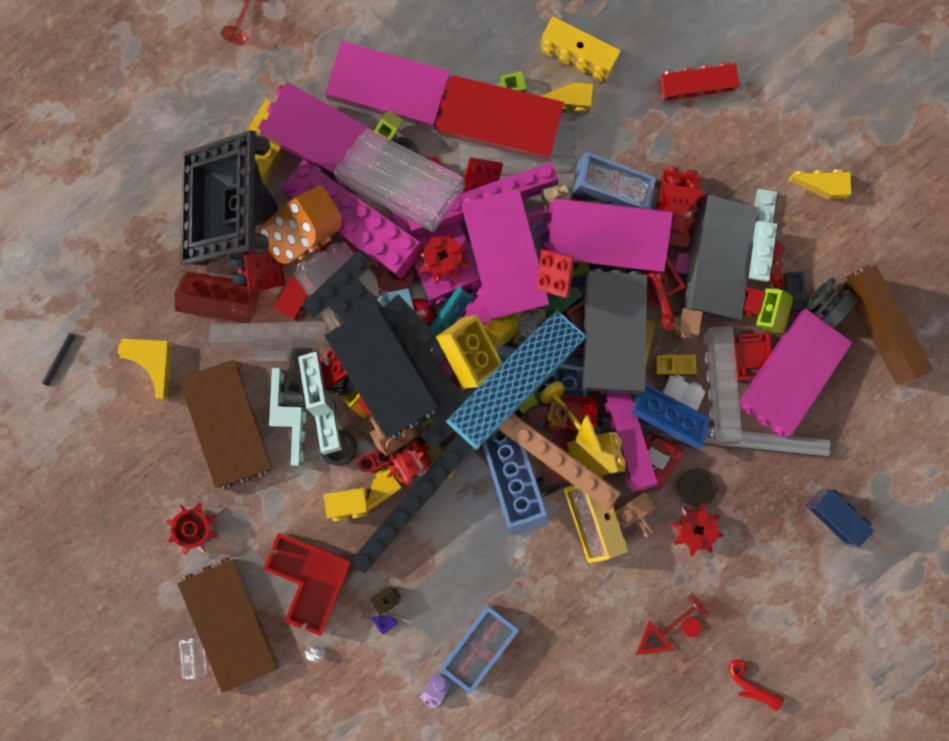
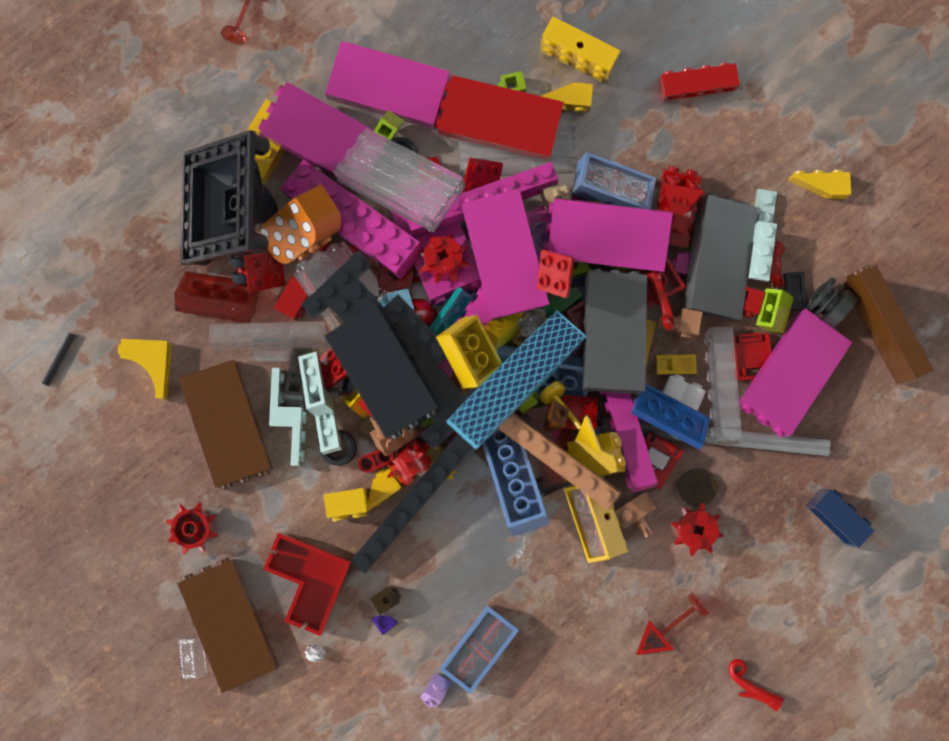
(691, 626): red tile -> none

